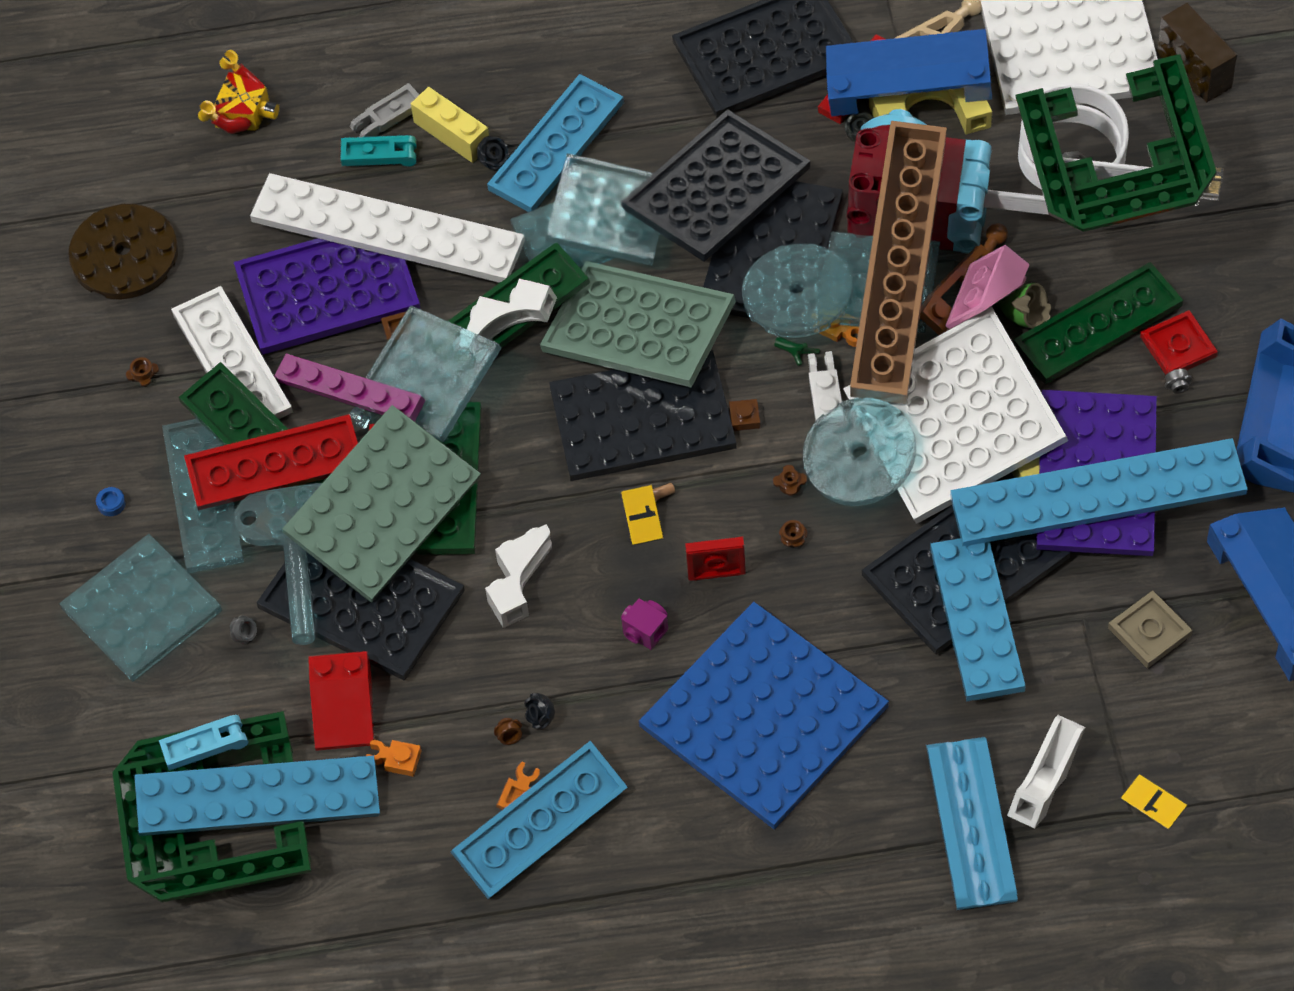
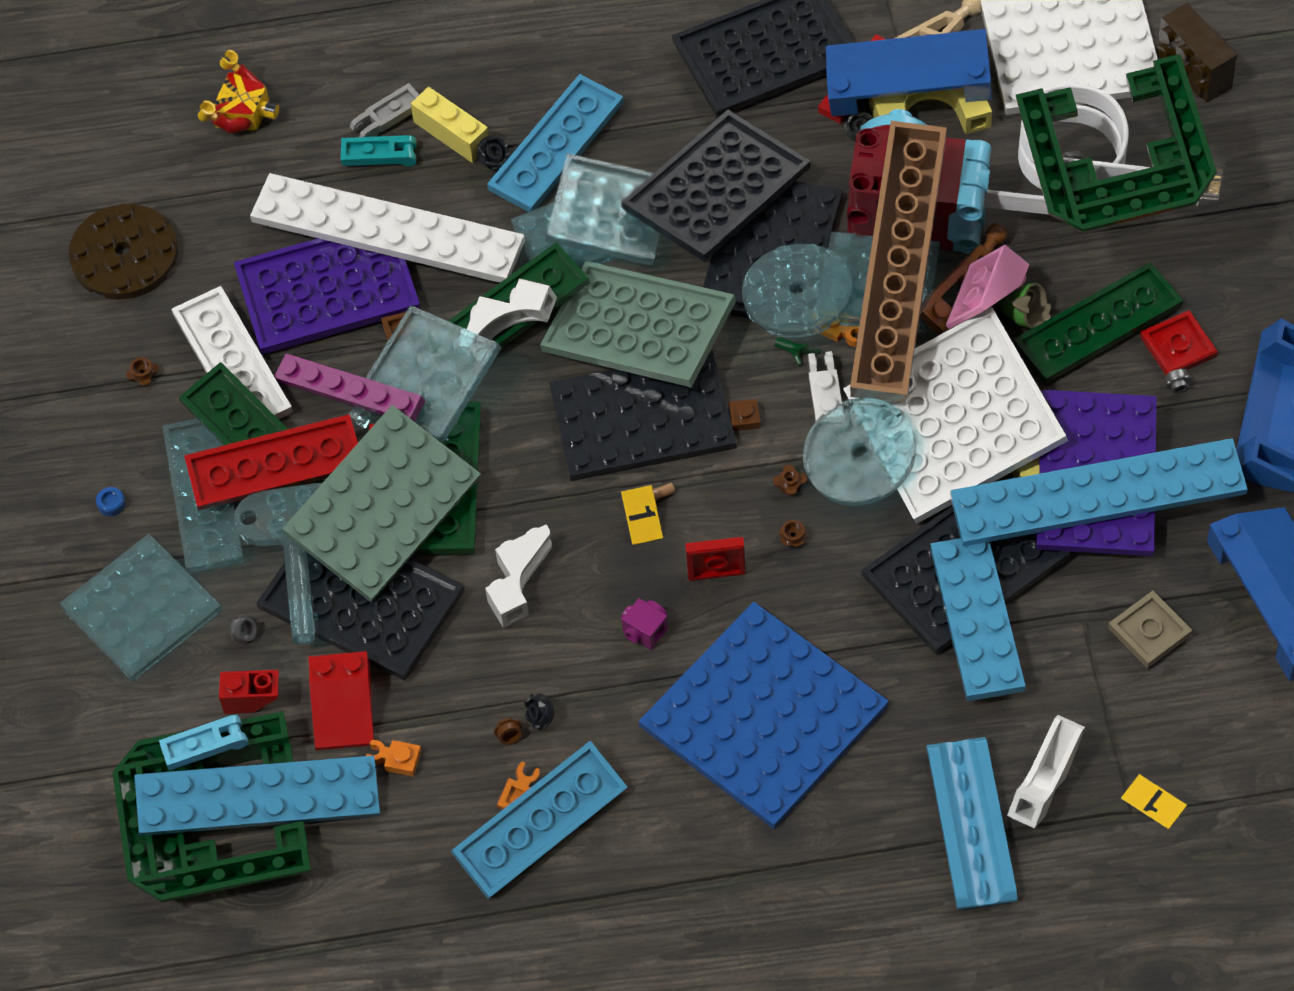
(247, 690): none -> red slope

